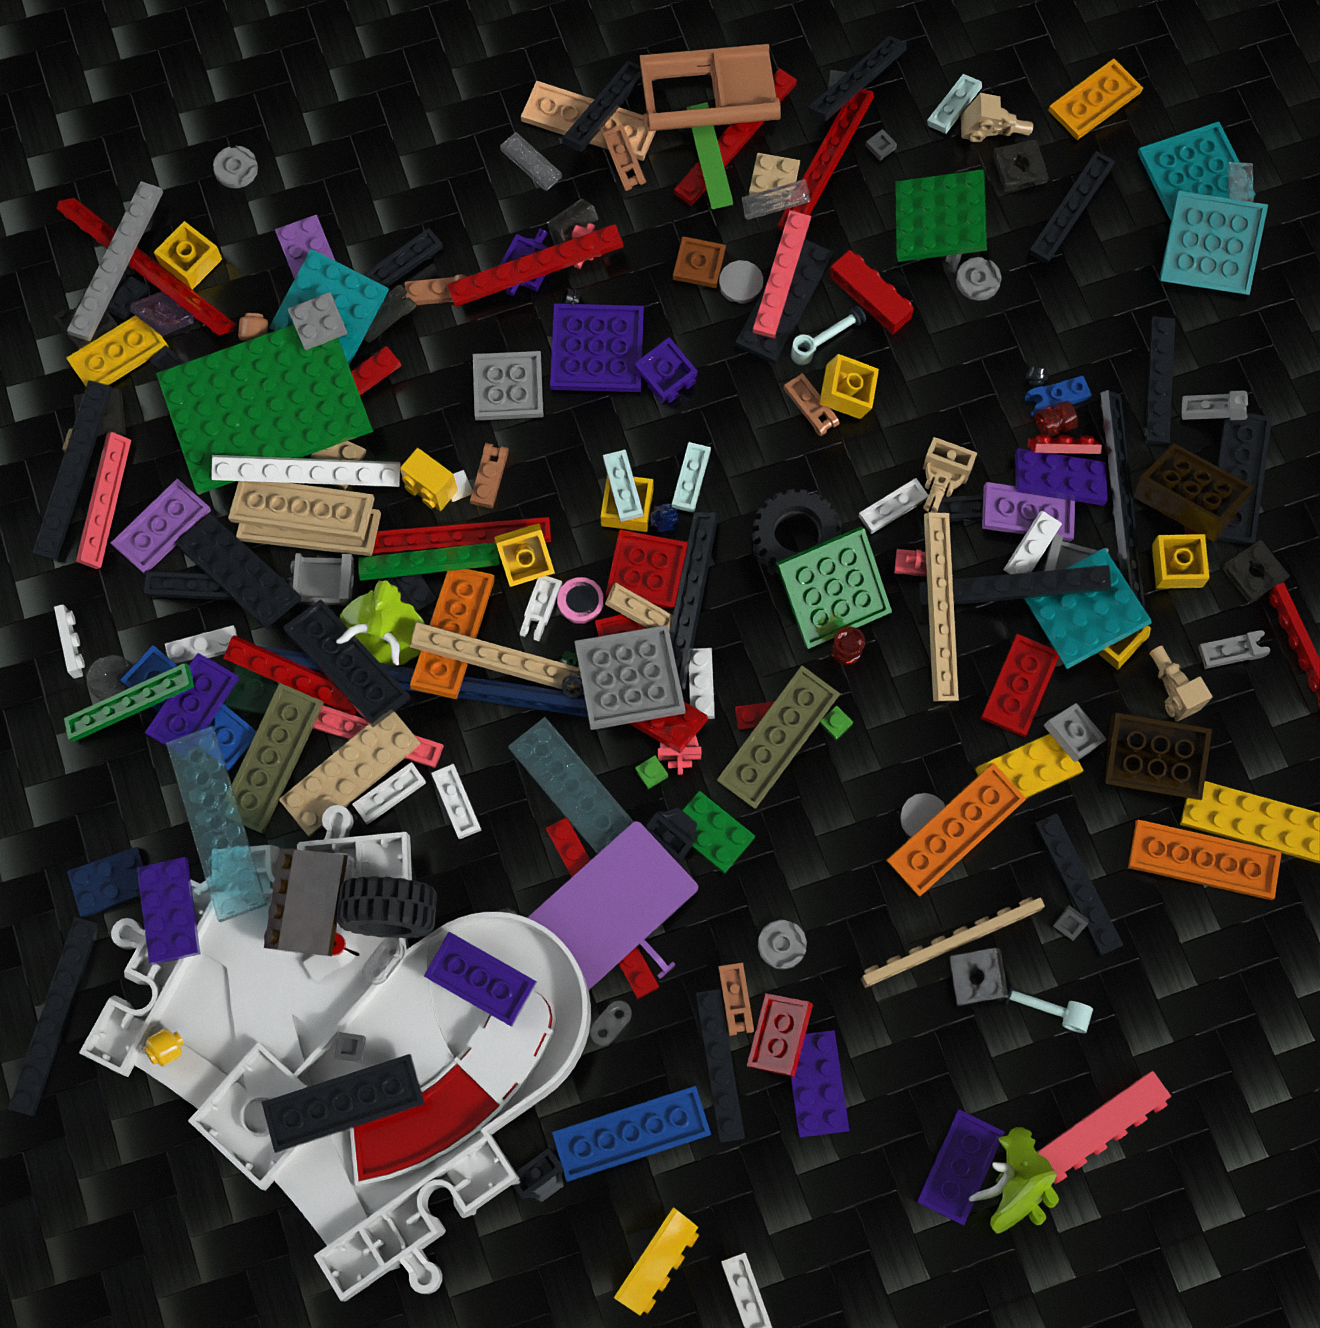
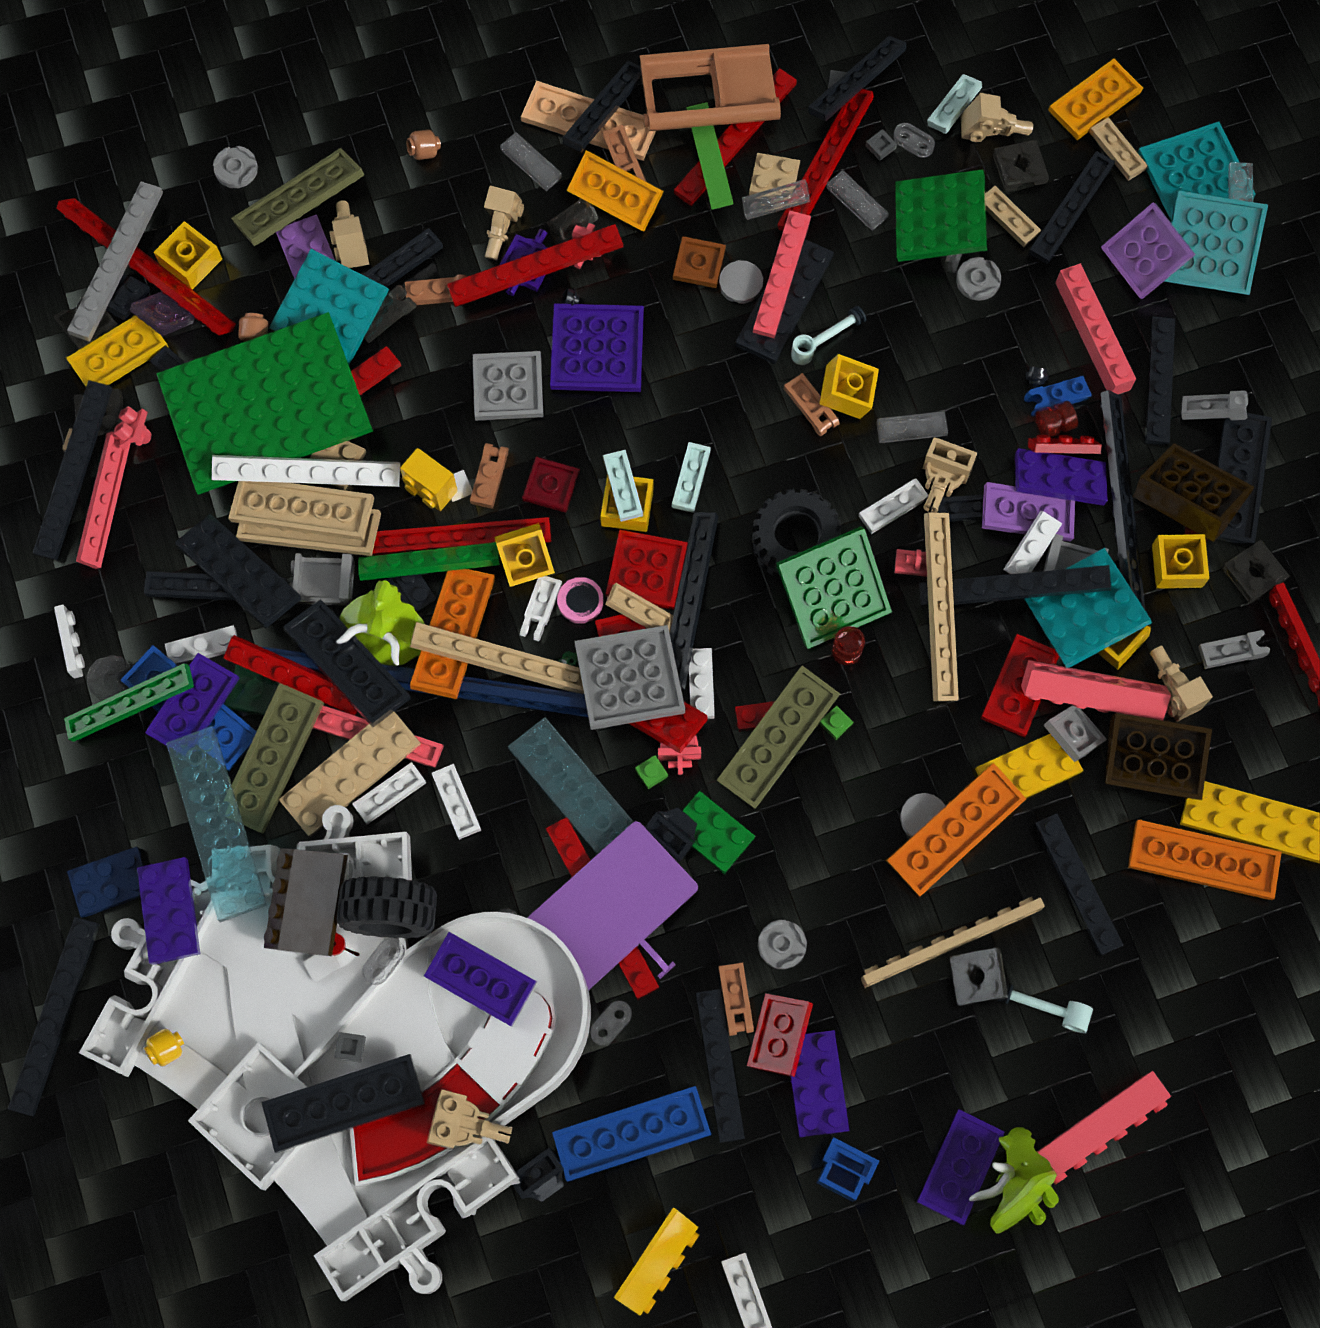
(132, 428): none -> coral hips
(160, 525): medium lavender plate -> none
(297, 196): none -> olive plate
(317, 321): light grey plate -> none
(349, 238): none -> tan brick
(423, 144): none -> nougat head
(457, 1122): none -> tan brick
(504, 207): none -> tan brick
(551, 484): none -> dark red tile
(568, 681): black bush -> none
(615, 190): none -> light orange plate
(664, 517): clear blue gear -> none
(666, 371): dark purple plate -> none
(846, 1169): none -> blue plate
(857, 200): none -> clear plate
(871, 291): red brick -> none
(912, 427): none -> clear plate
(914, 140): none -> clear plate
(1010, 217): none -> tan plate
(1071, 923): dark grey plate -> none
(1095, 329): none -> coral brick
(1095, 690): none -> coral brick
(1118, 148): none -> tan plate
(1148, 250): none -> medium lavender plate

